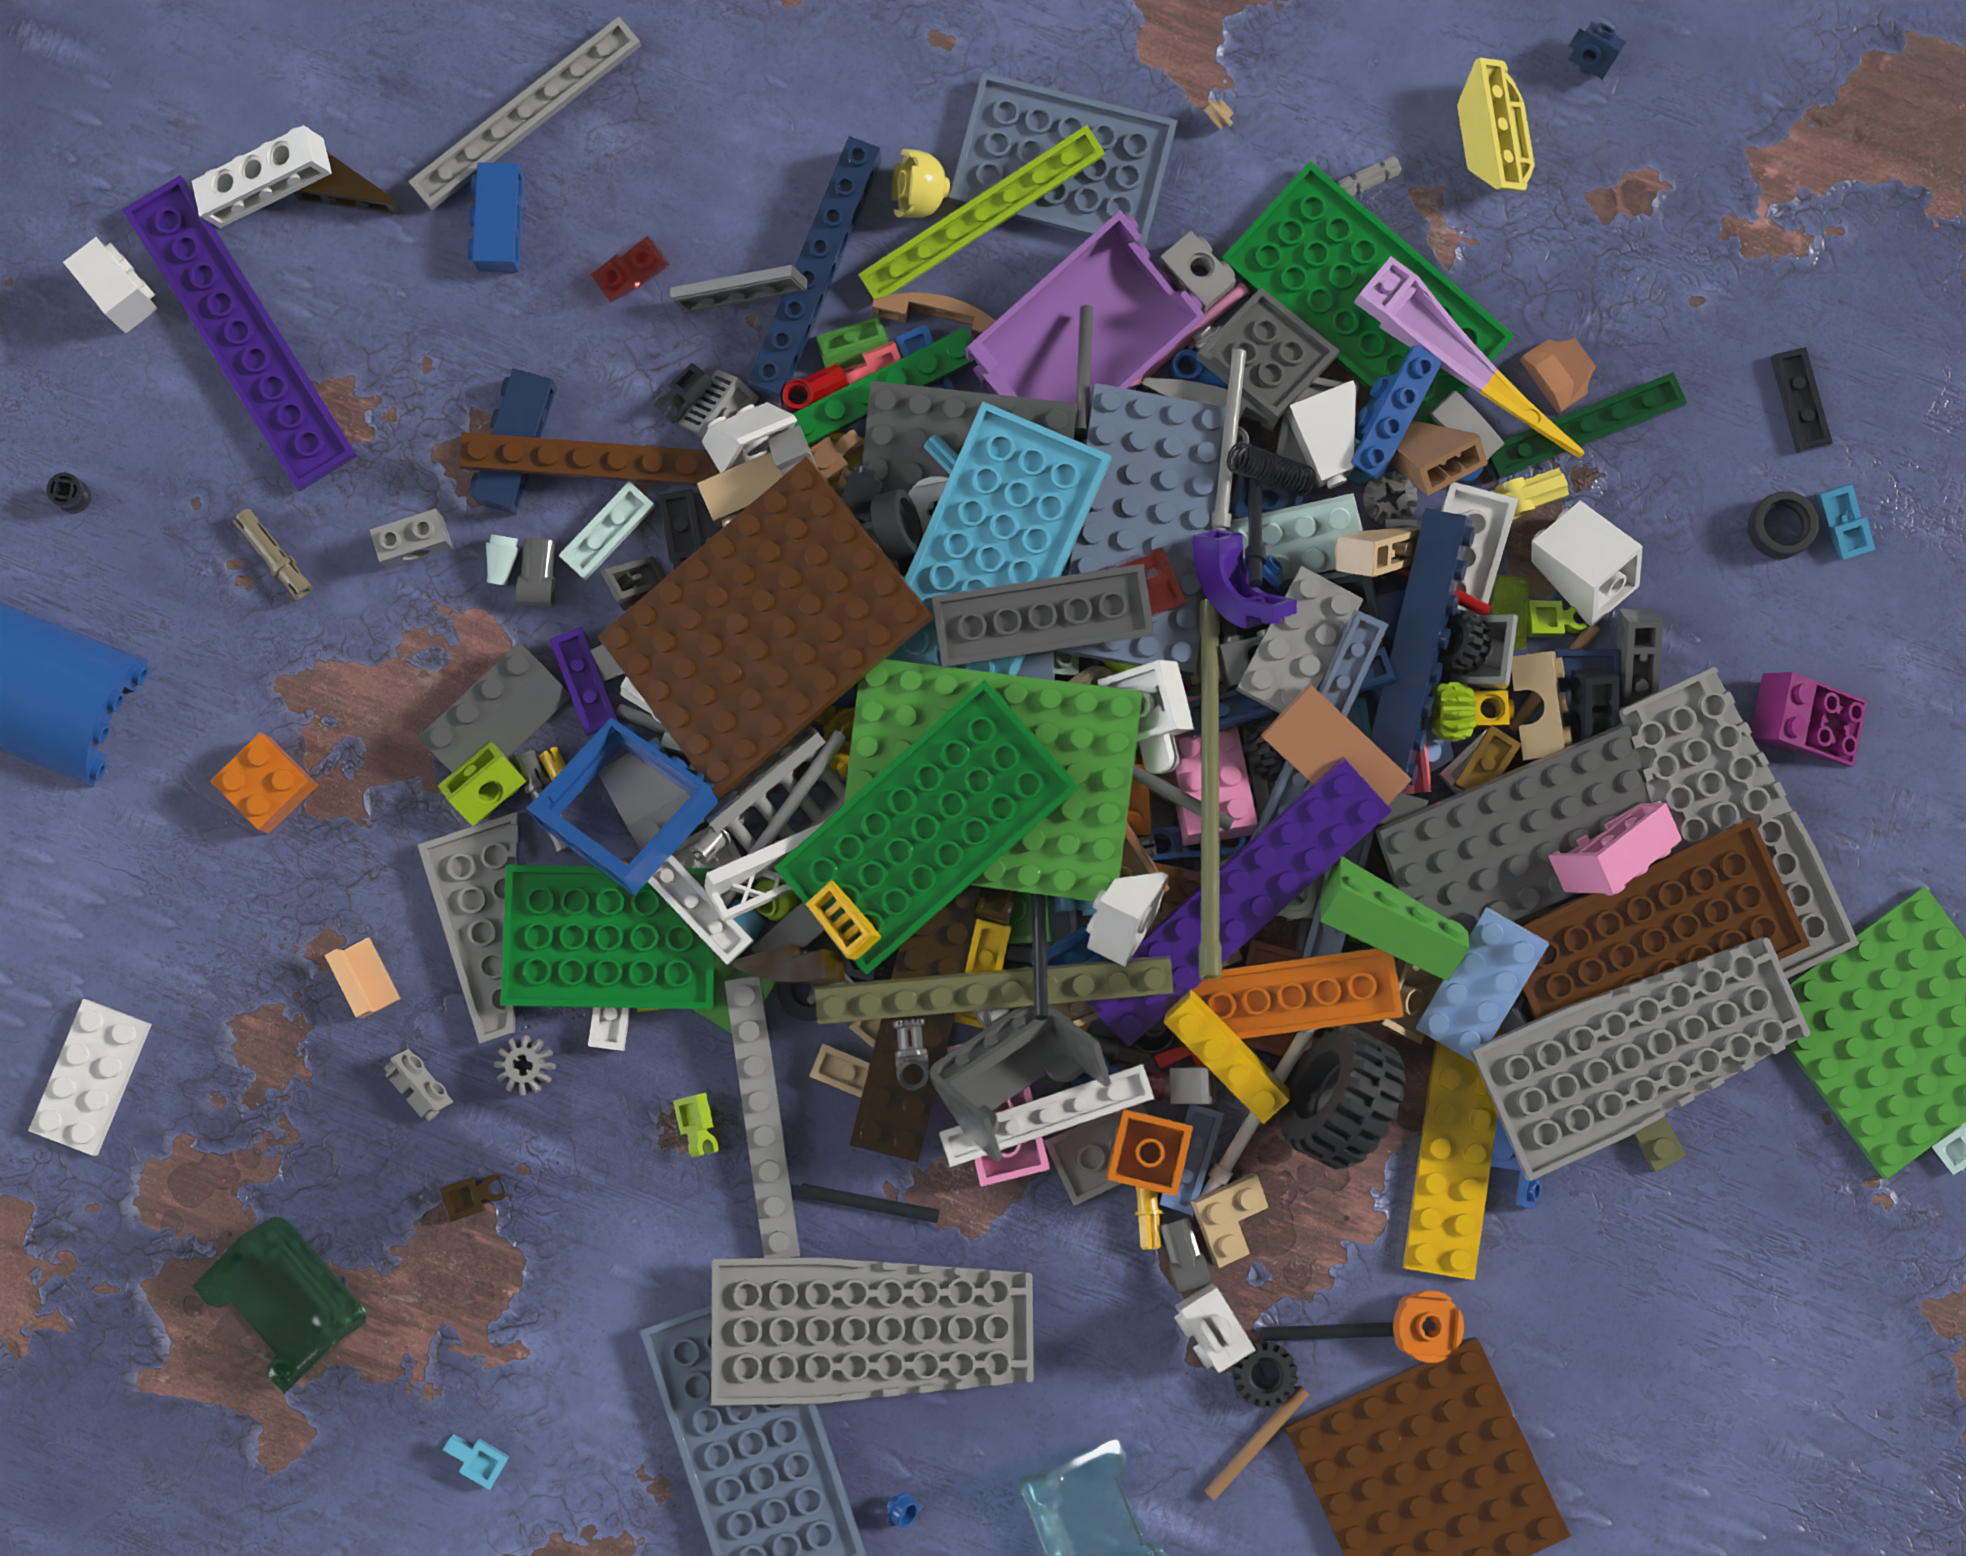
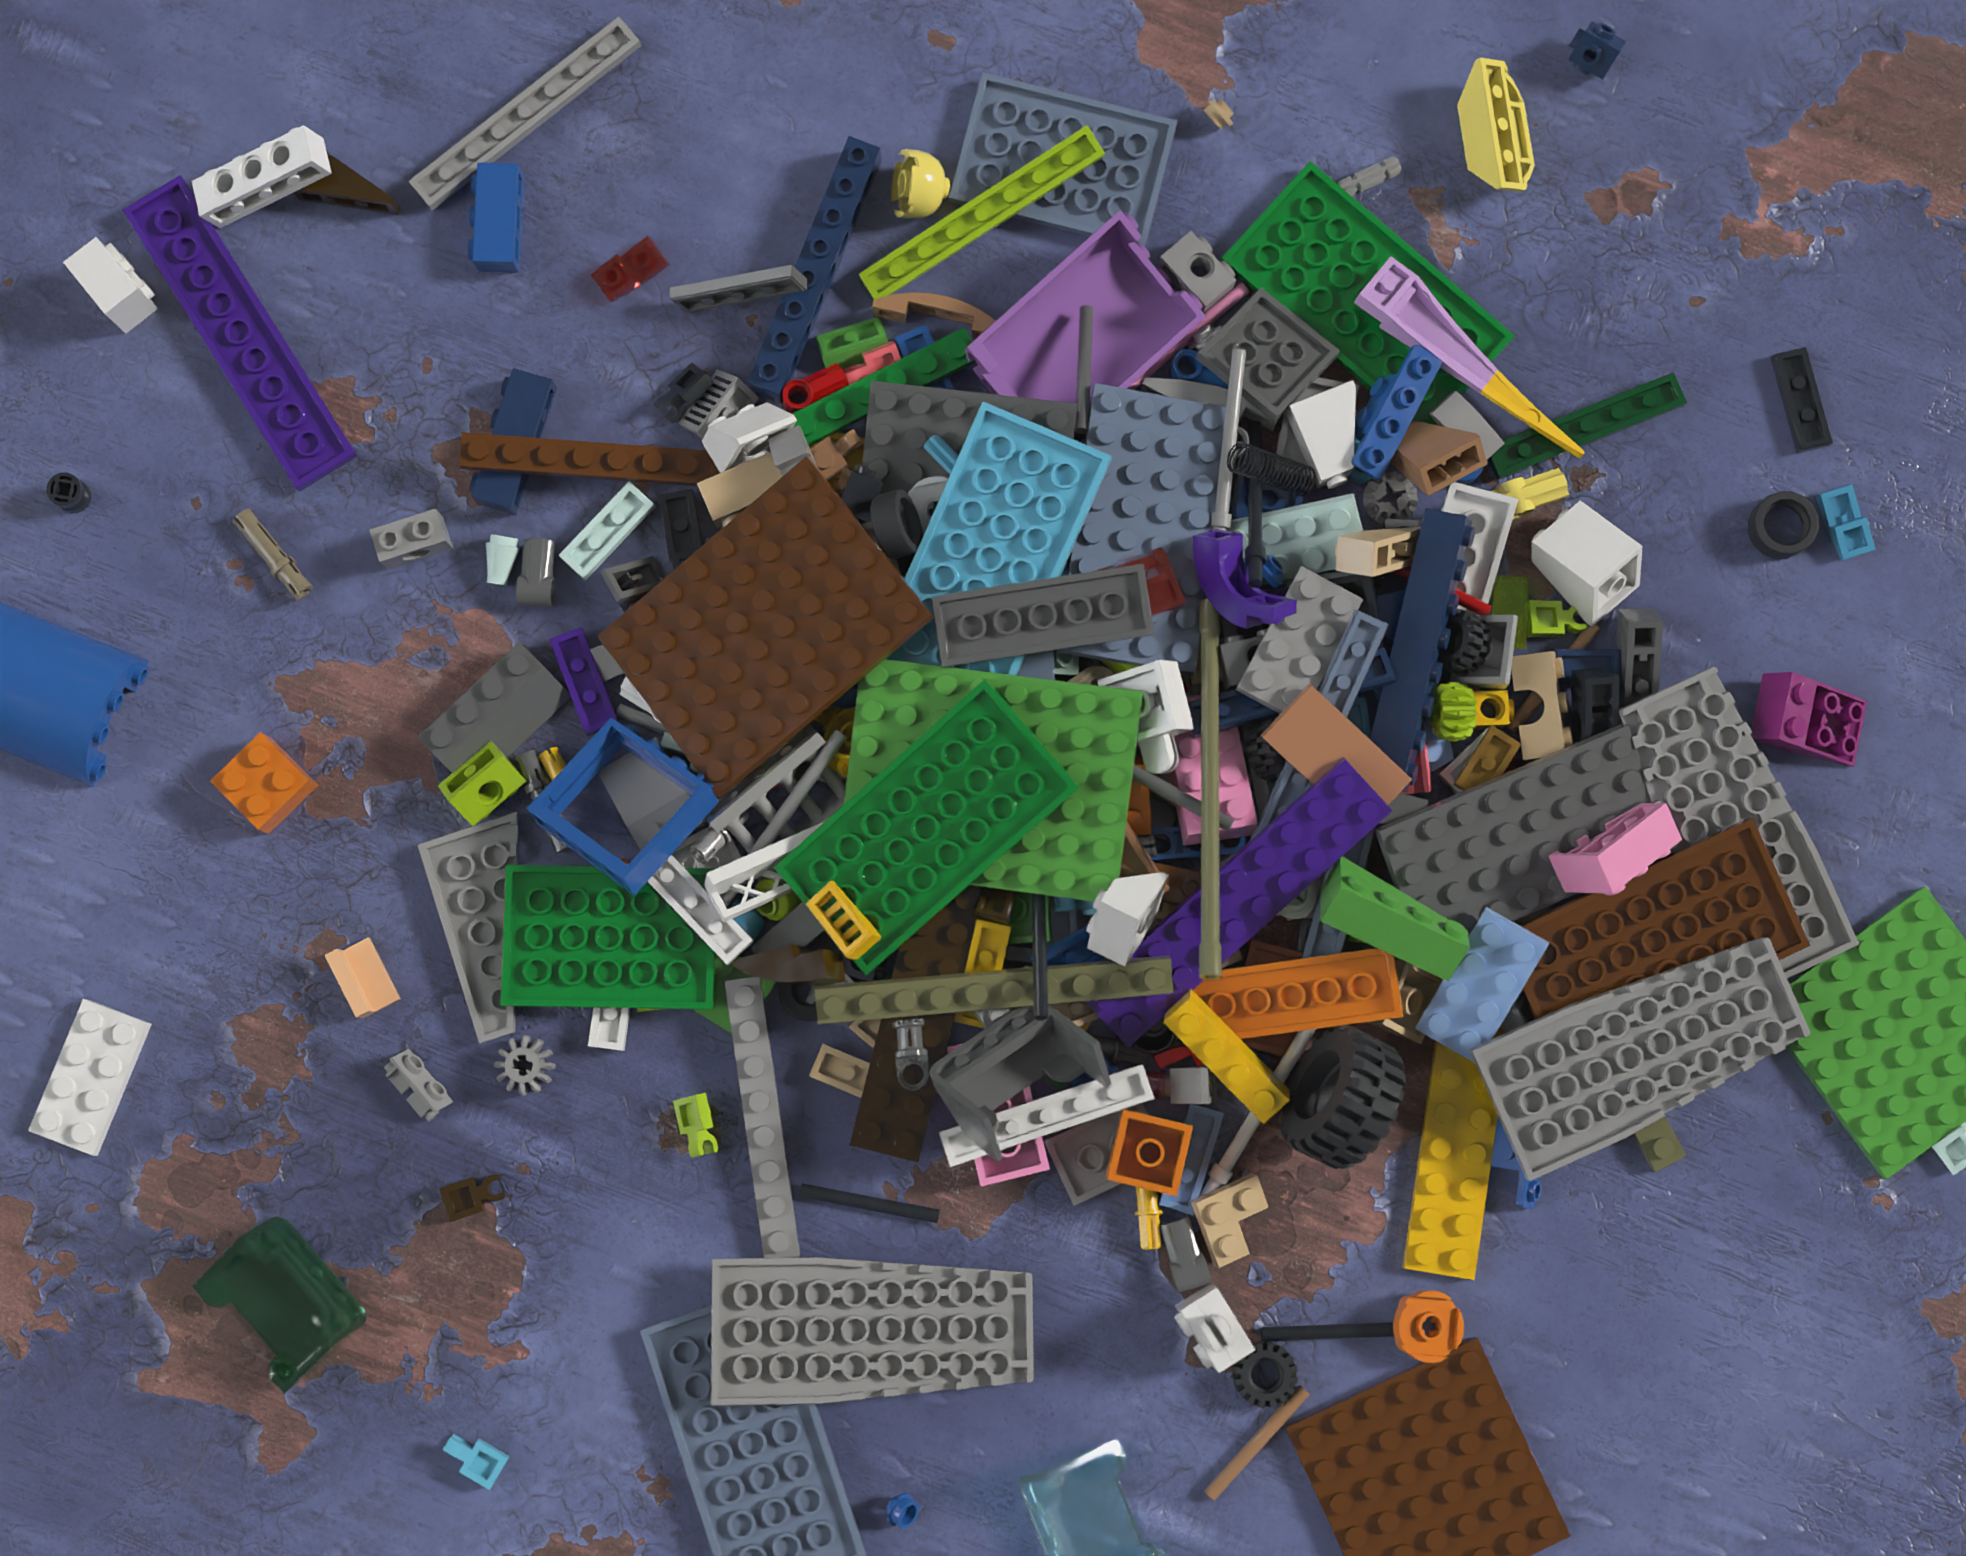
(1560, 371): nougat slope -> none

